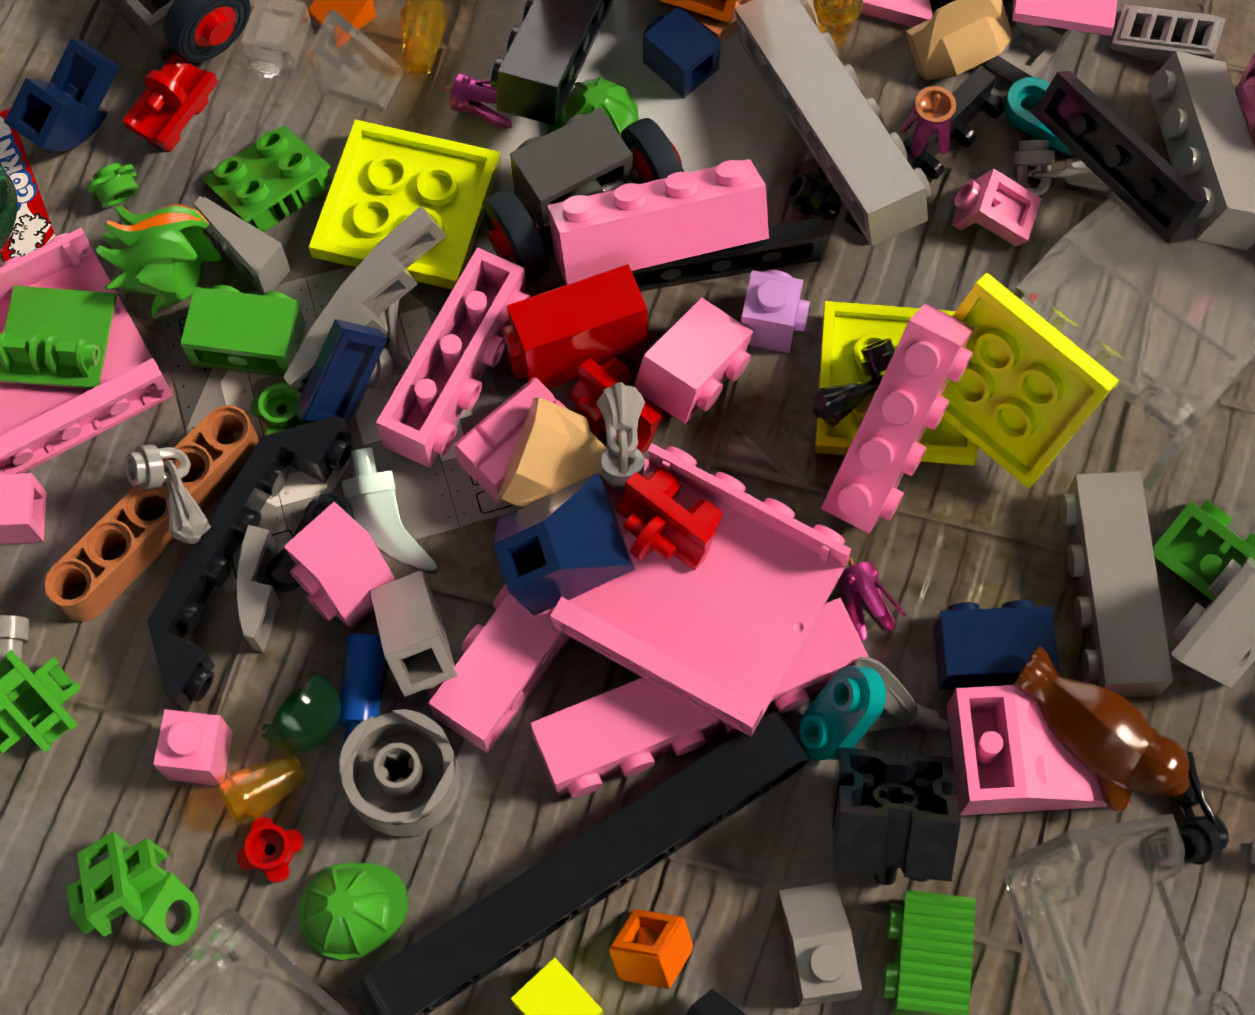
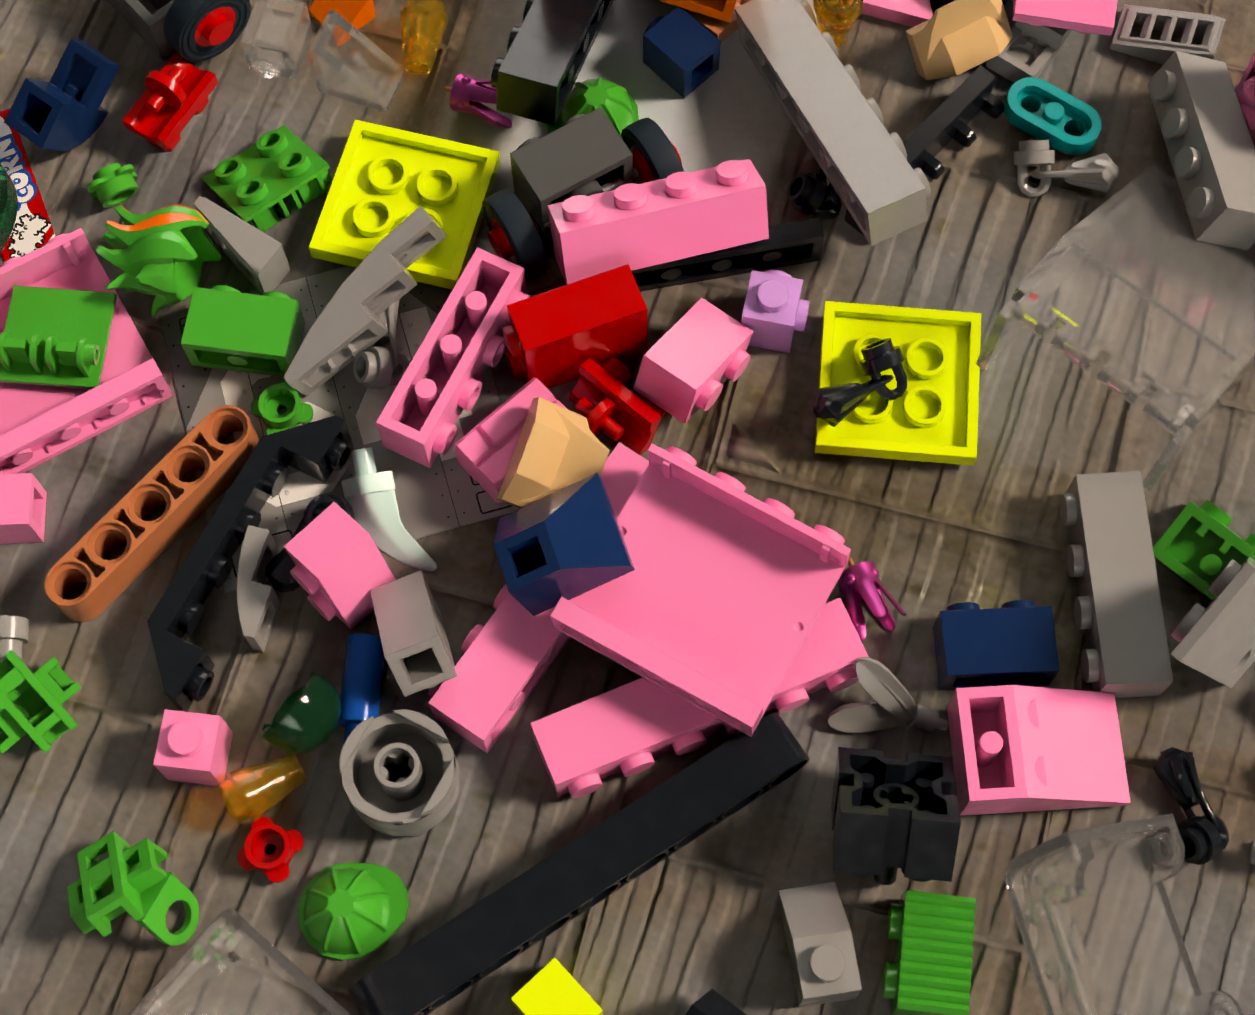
(146, 469): light grey piece -> none
(341, 372): dark blue tile -> none
(621, 411): light grey piece -> none
(651, 948): orange slope -> none
(663, 523): red hips -> none
(842, 712): teal plate -> none
(897, 417): bright pink brick -> none
(932, 113): piece -> none
(997, 206): bright pink bracket -> none
(1023, 384): neon yellow plate -> none
(1105, 734): reddish brown animal -> none
(1121, 158): black hinge -> none

